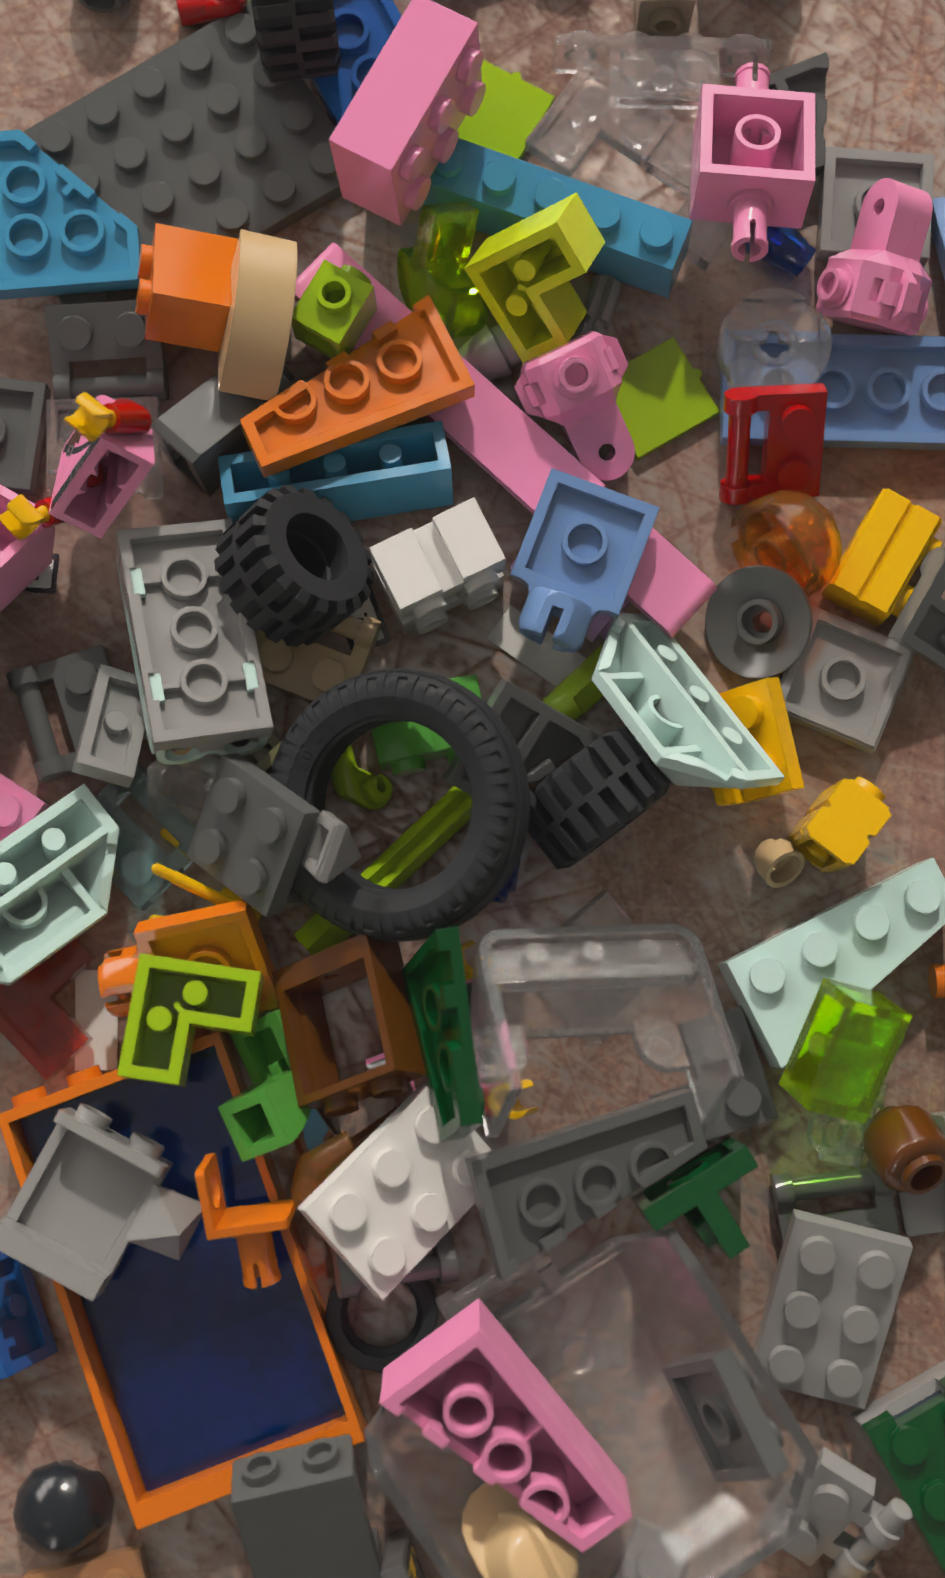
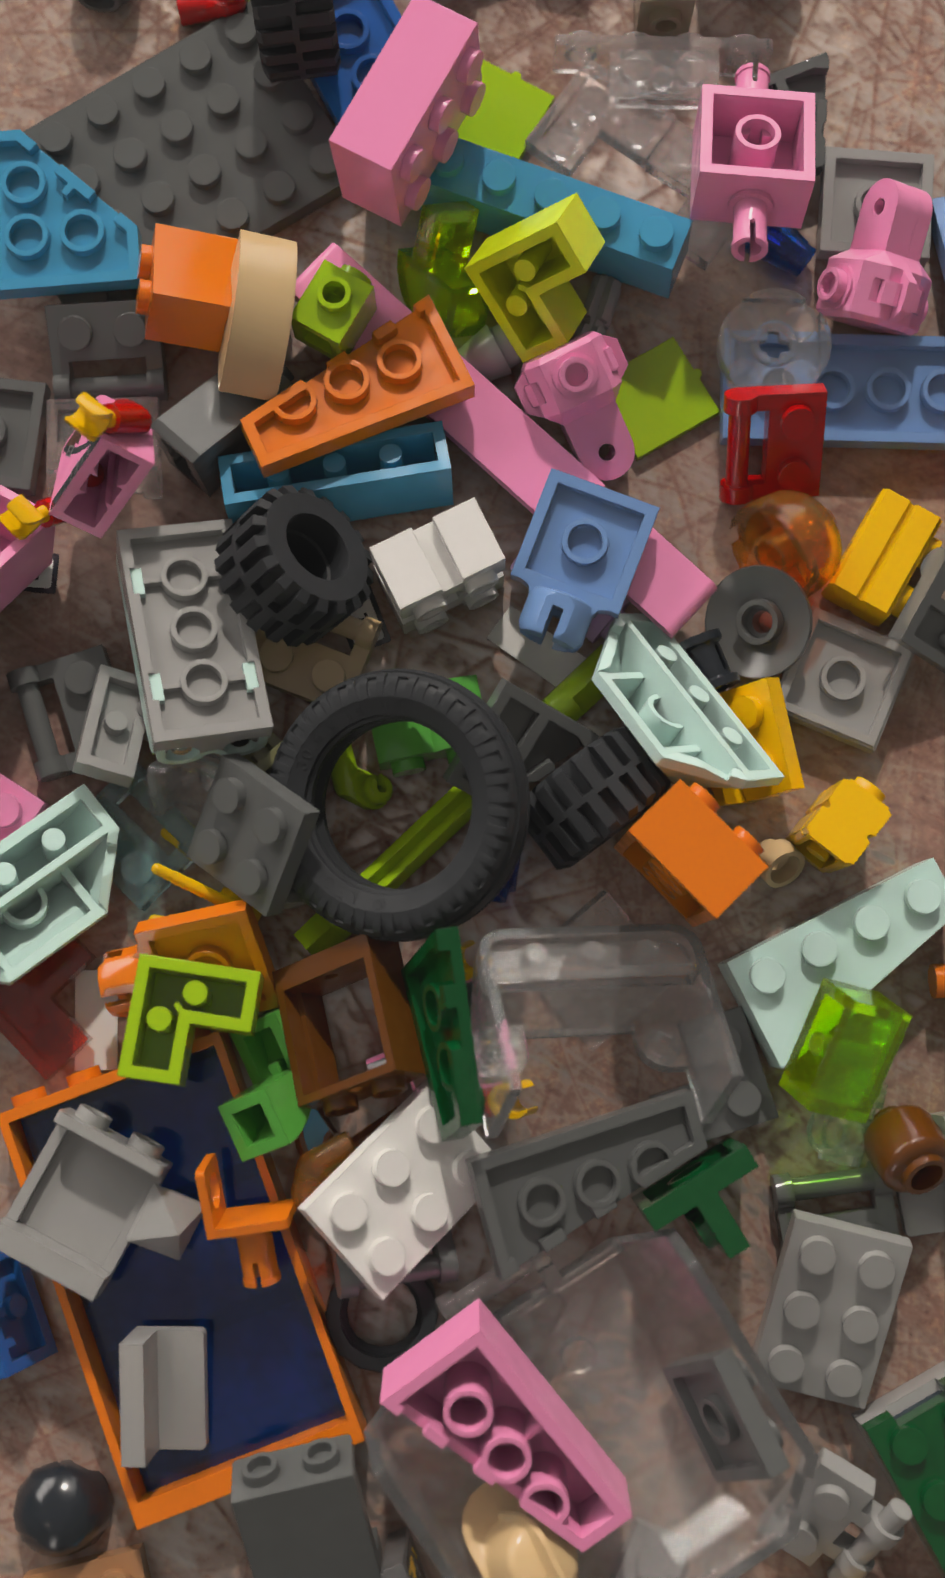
(162, 1392): none -> light grey panel
(329, 848): light grey slope -> none
(692, 853): none -> orange brick
(710, 659): none -> black bush

